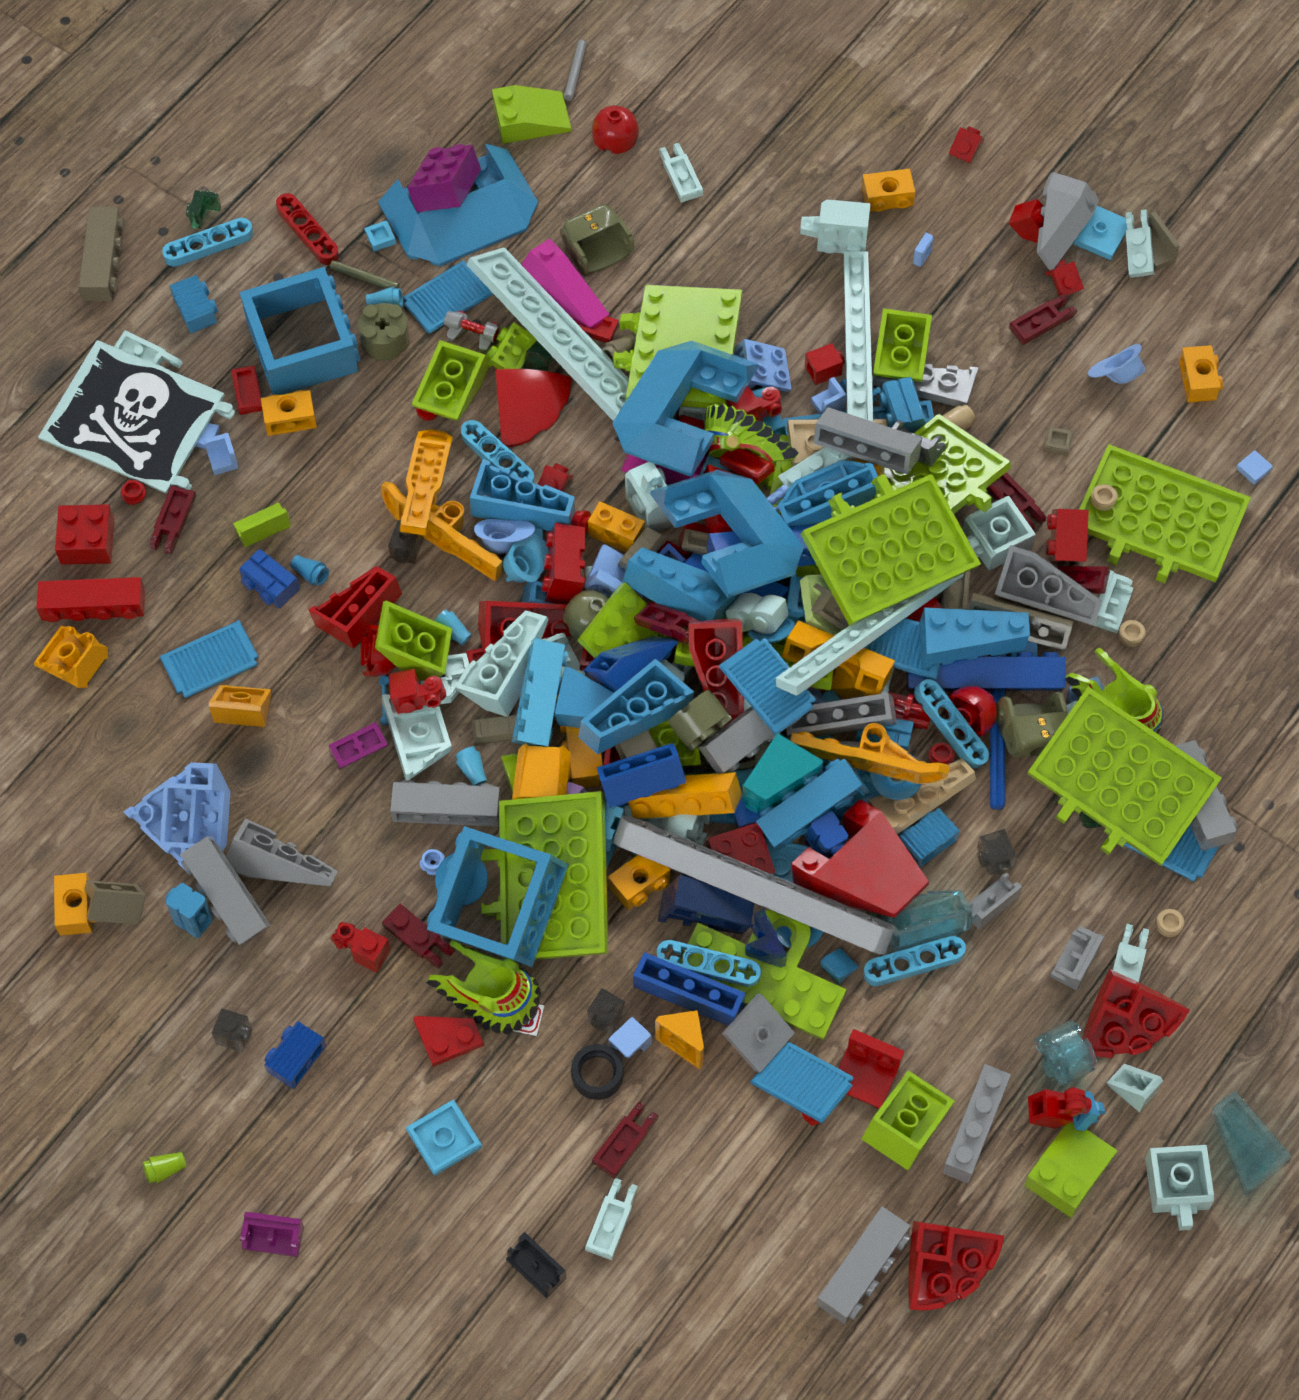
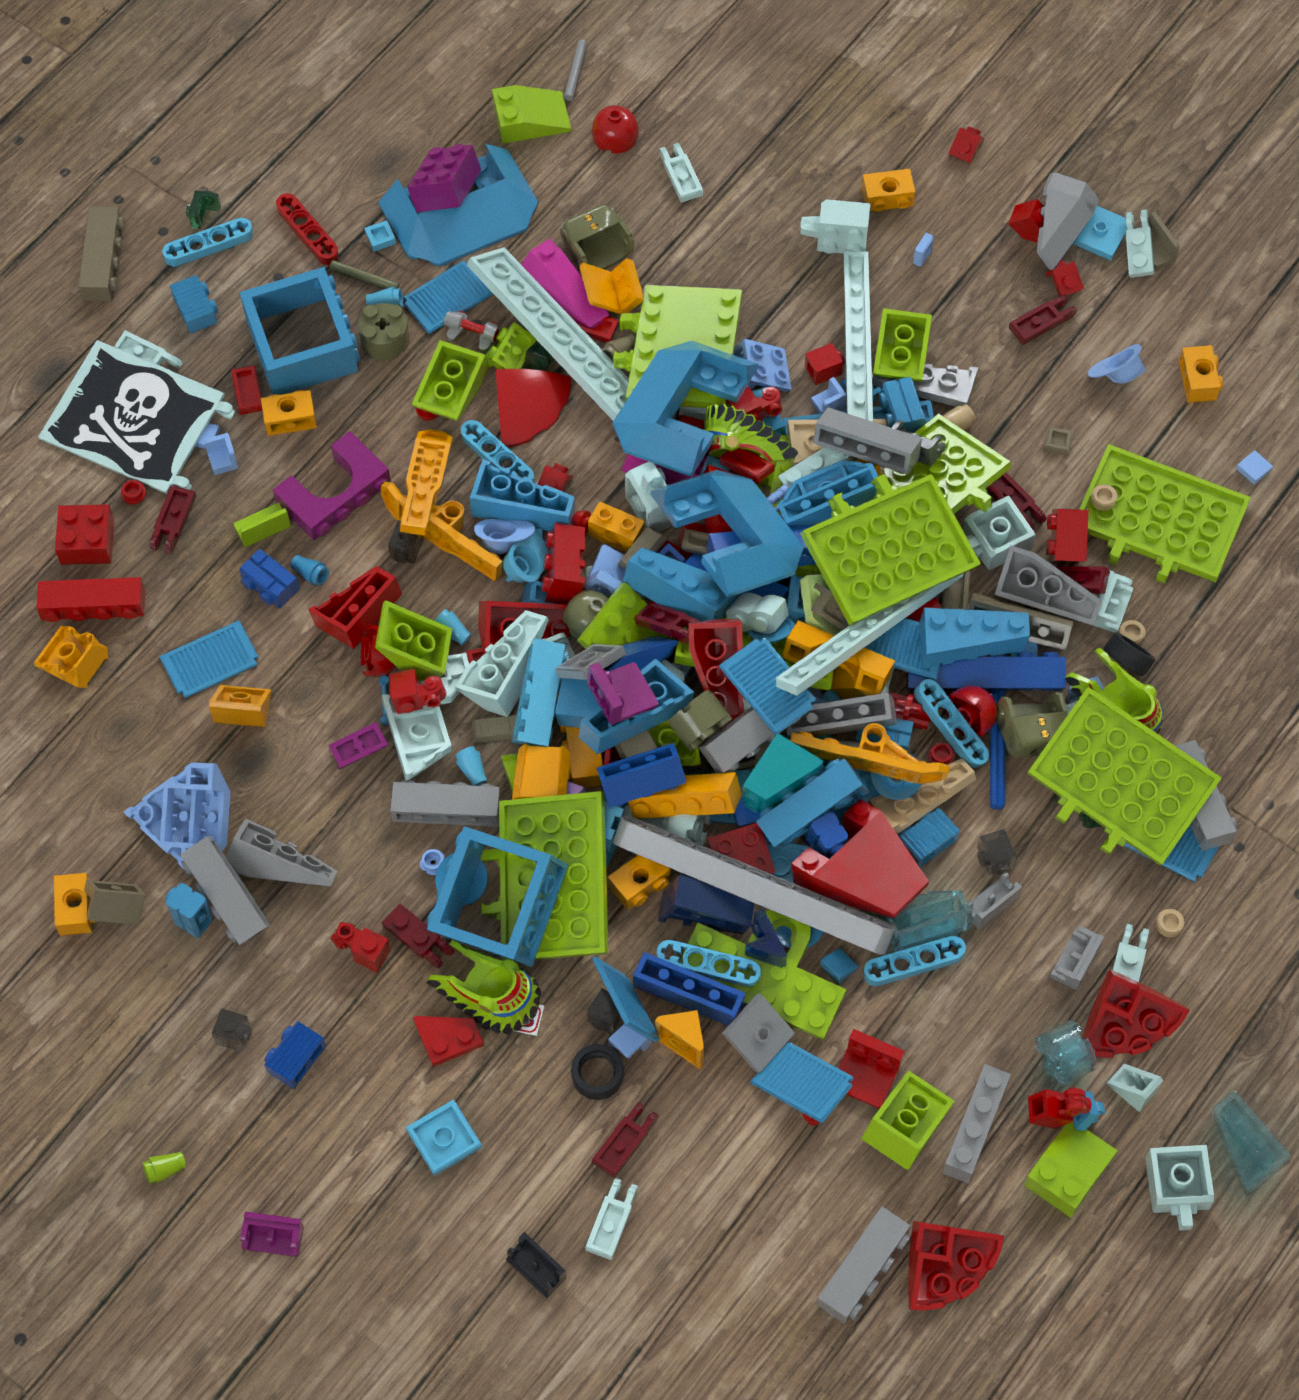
(319, 514): none -> magenta arch
(578, 666): none -> light grey plate
(613, 290): none -> light orange bracket
(620, 691): none -> magenta bracket
(626, 1000): none -> dark azure window
(1129, 654): none -> black tyre

